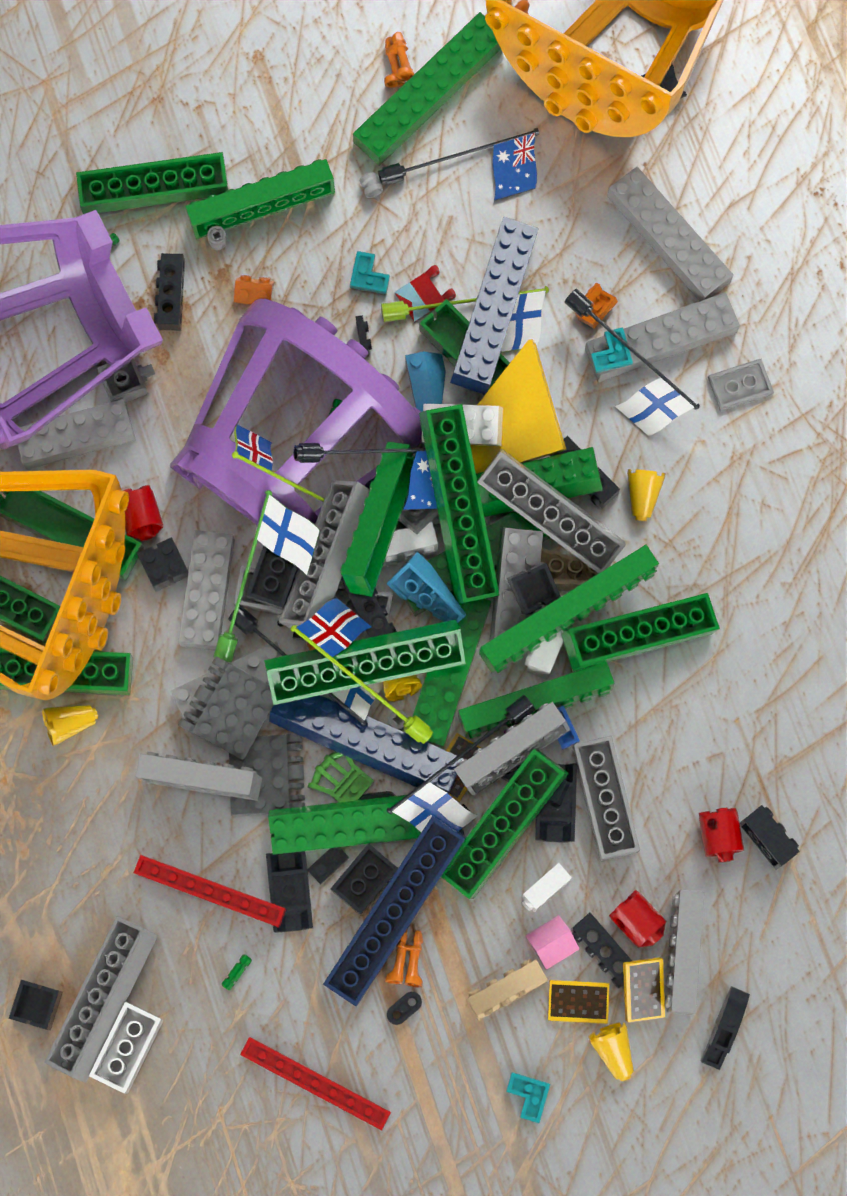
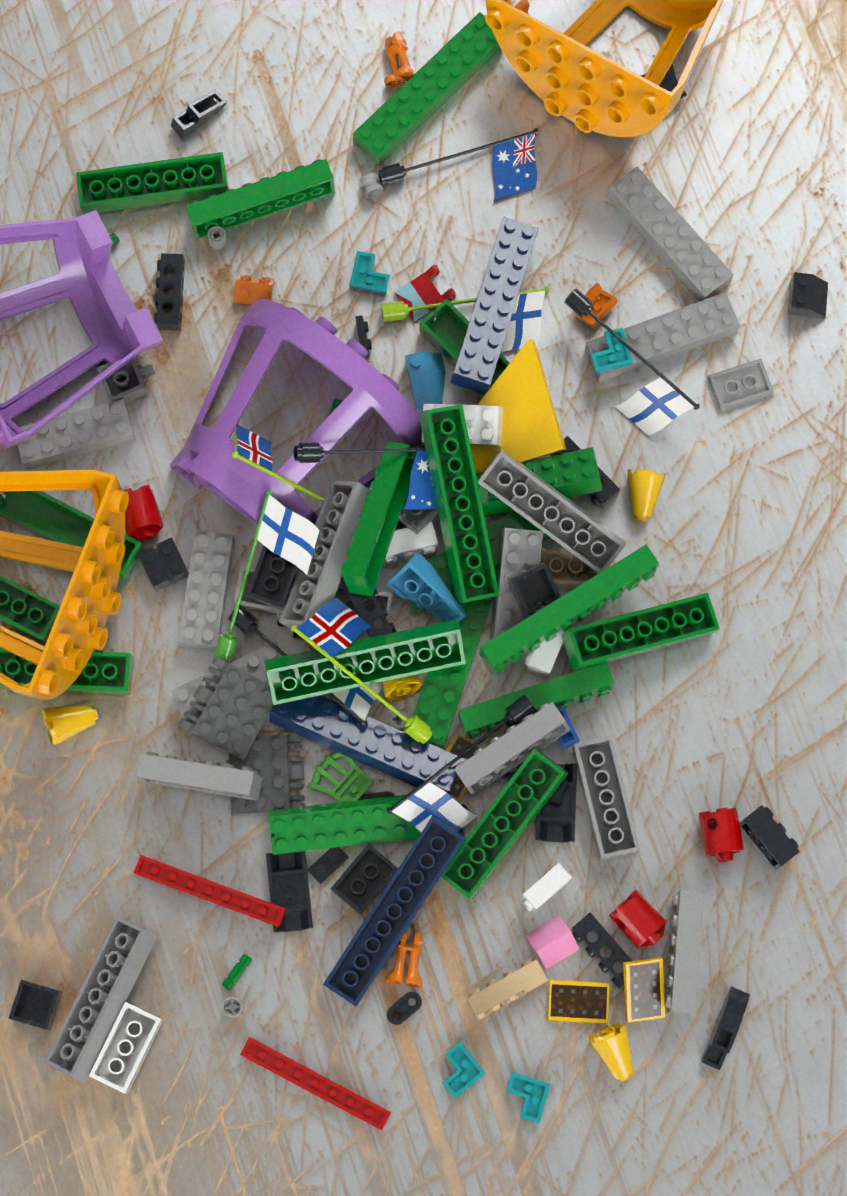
(197, 113): none -> black slope
(229, 1007): none -> light grey wheel
(467, 1070): none -> teal plate
(807, 296): none -> black slope

